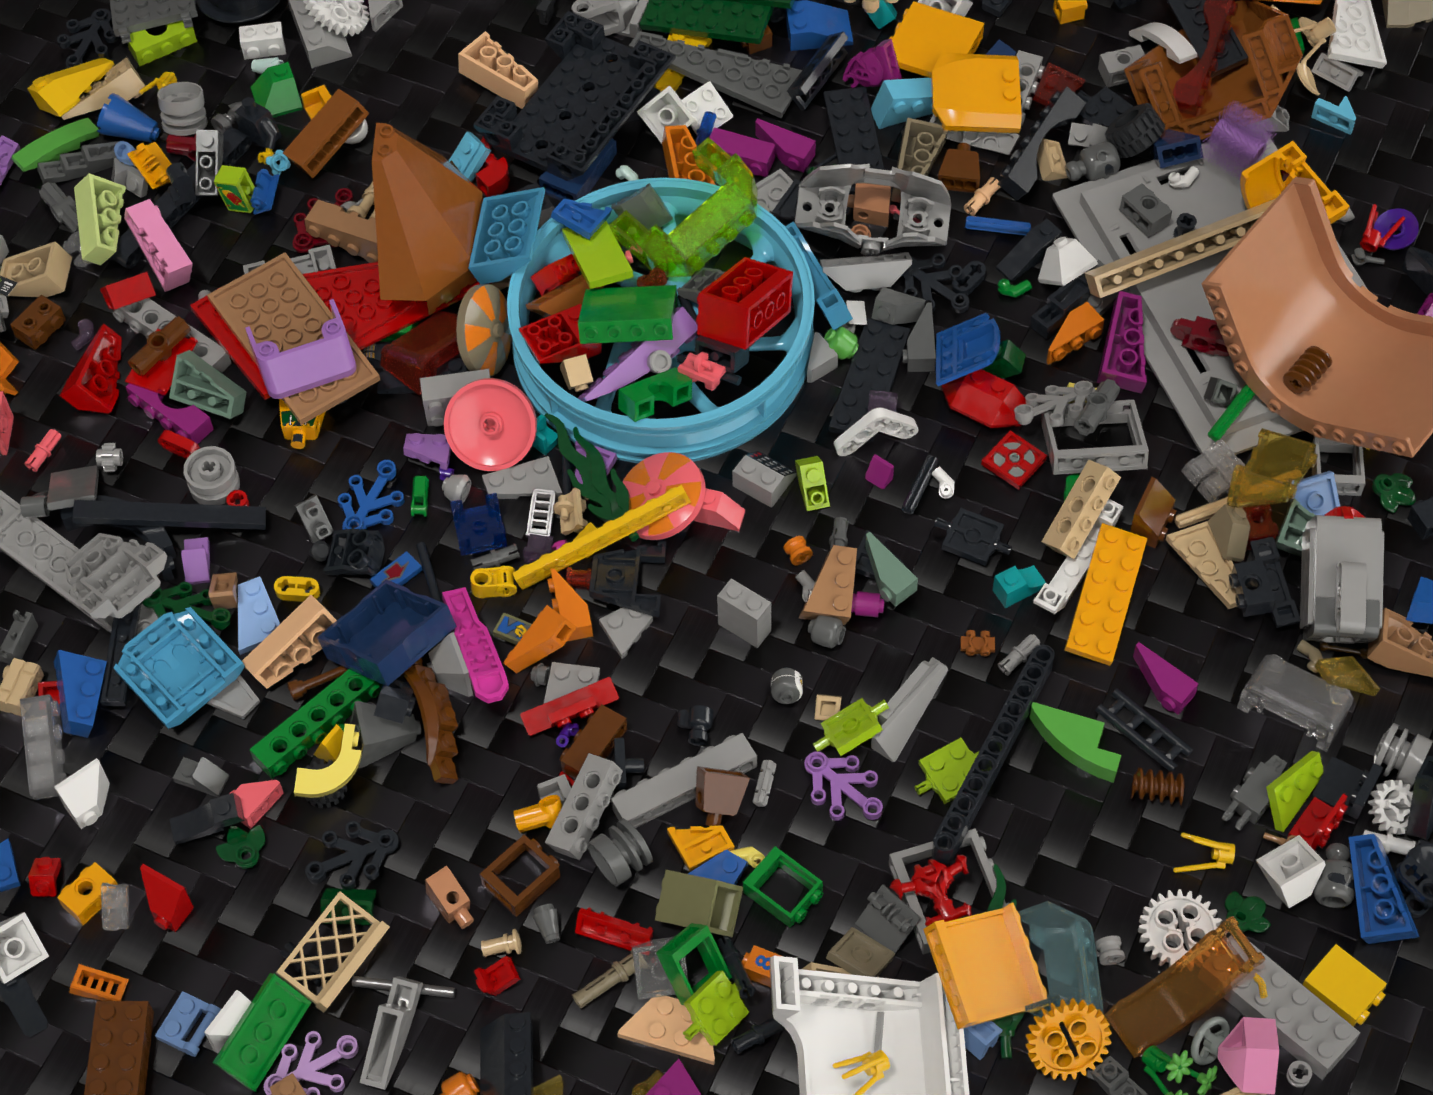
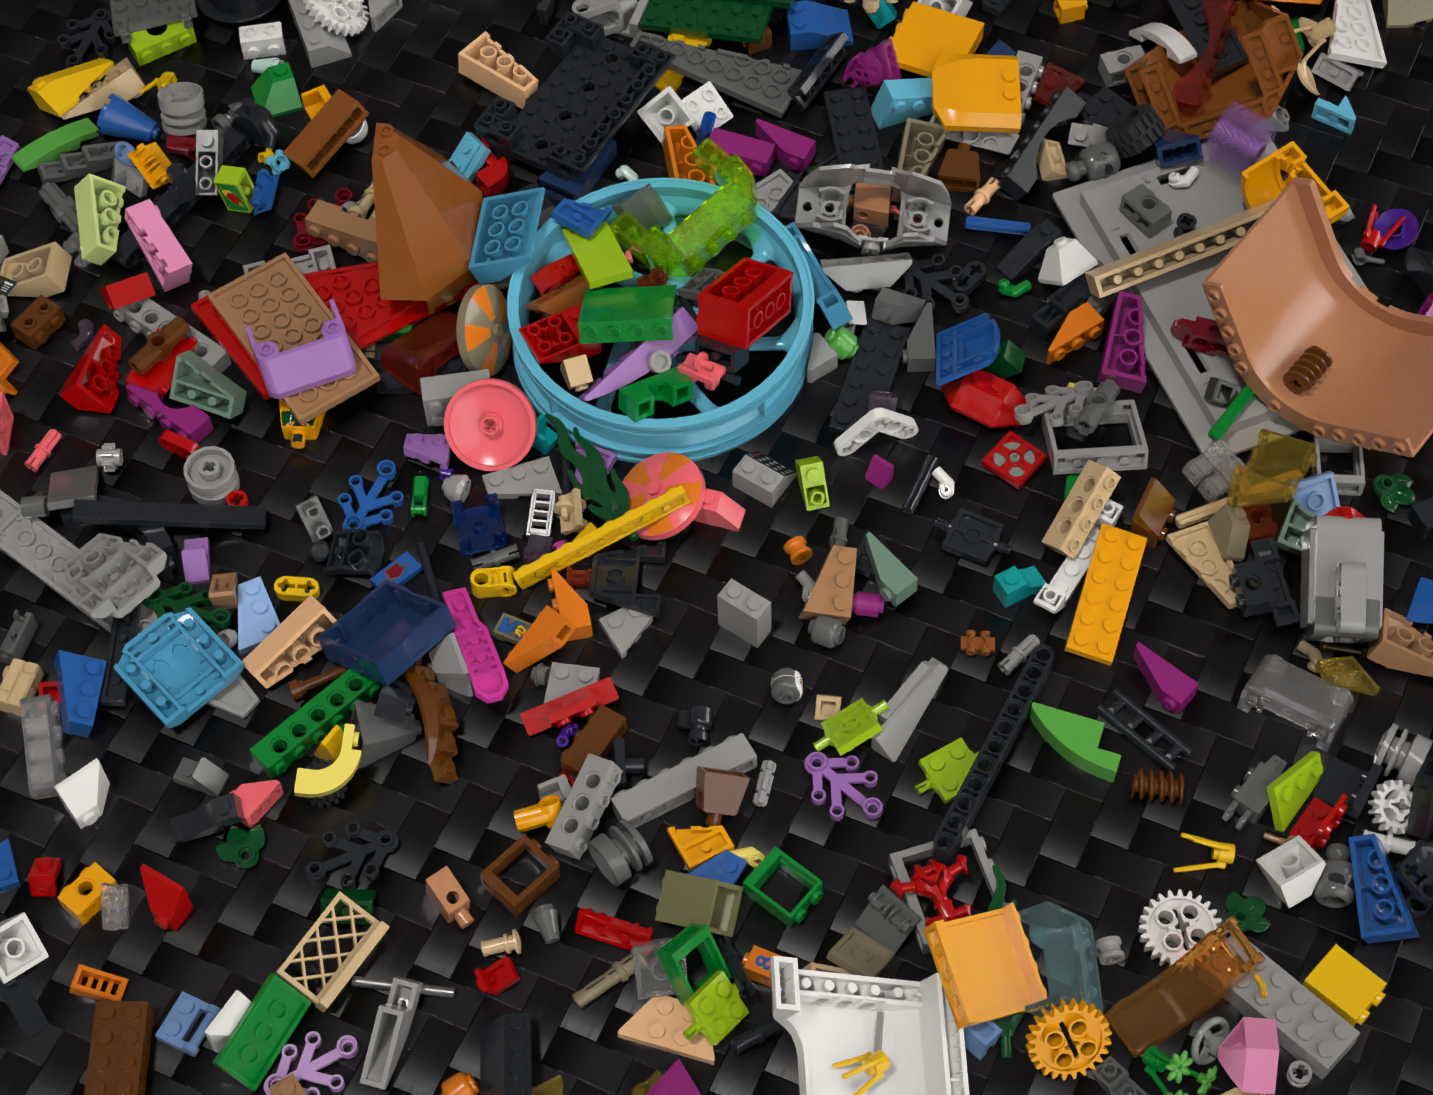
(229, 637): none -> light grey hinge

